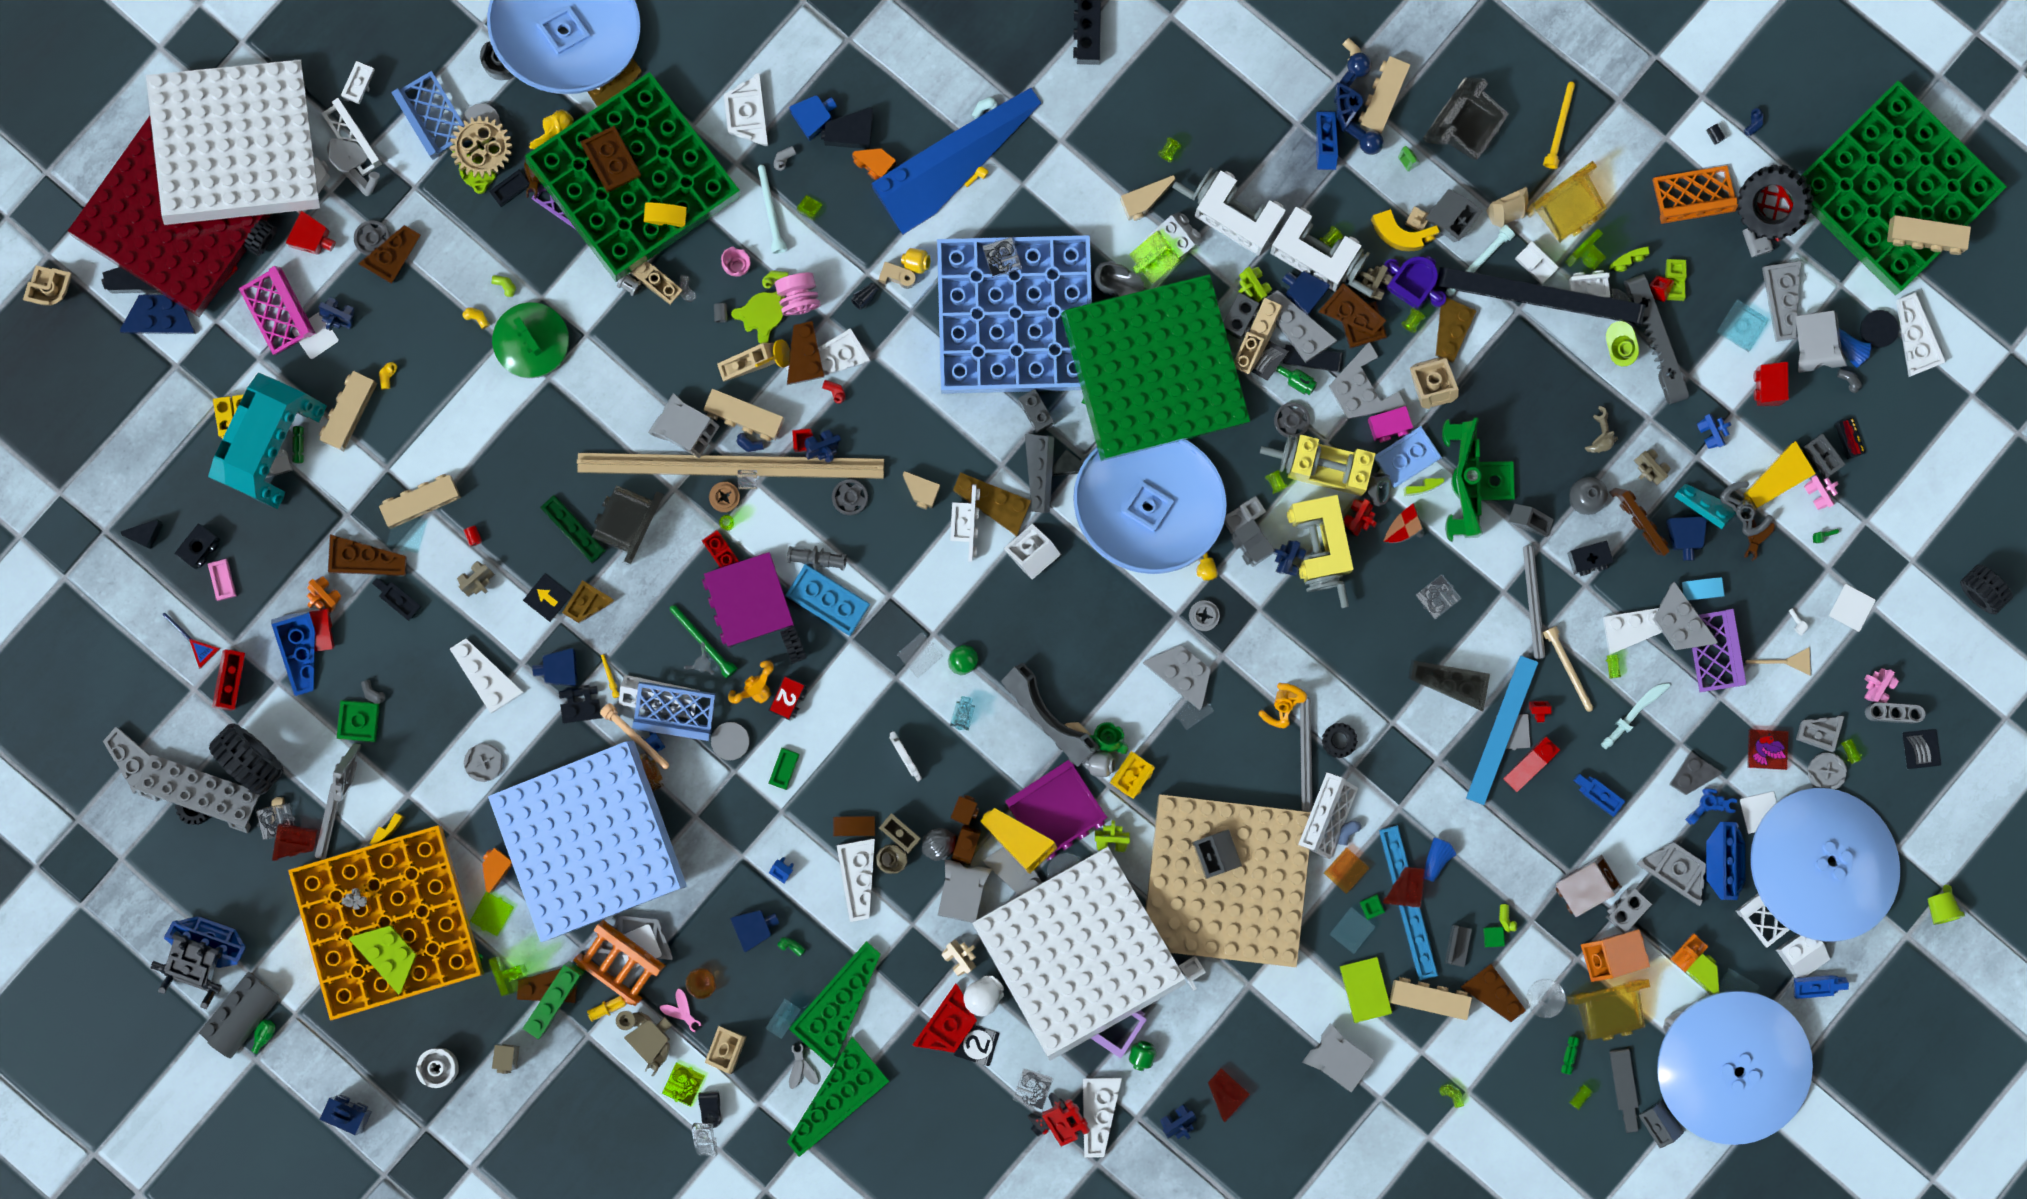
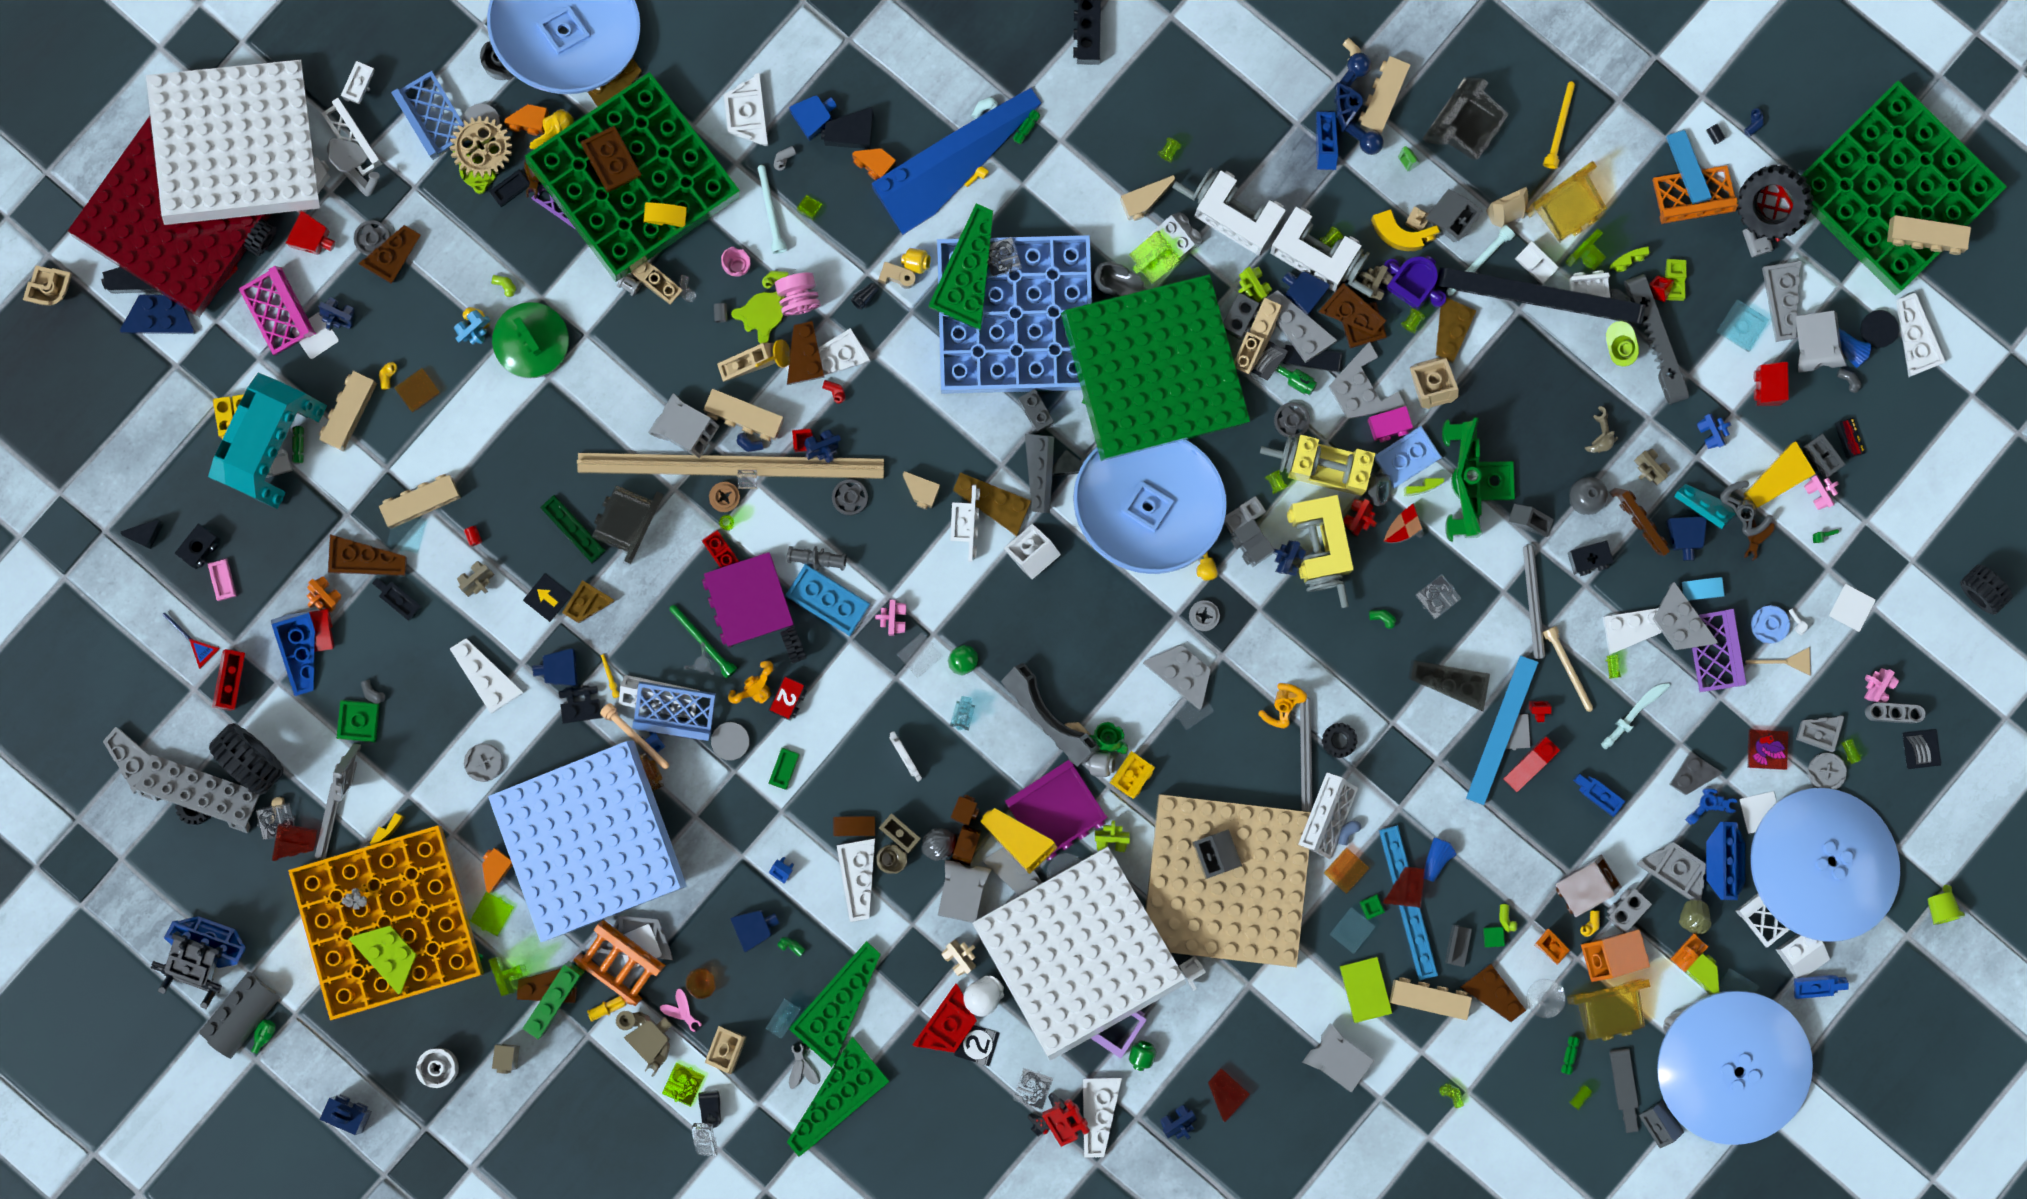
(417, 390): none -> clear orange piece
(474, 332): none -> dark azure hips
(529, 119): none -> orange slope
(894, 609): none -> bright pink hips
(964, 279): none -> green wing
(1026, 127): none -> green axle
(1385, 616): none -> green arm
(1552, 946): none -> orange slope
(1591, 926): none -> yellow arm
(1688, 167): none -> dark azure tile
(1695, 917): none -> olive hair
(1770, 624): none -> light blue tile

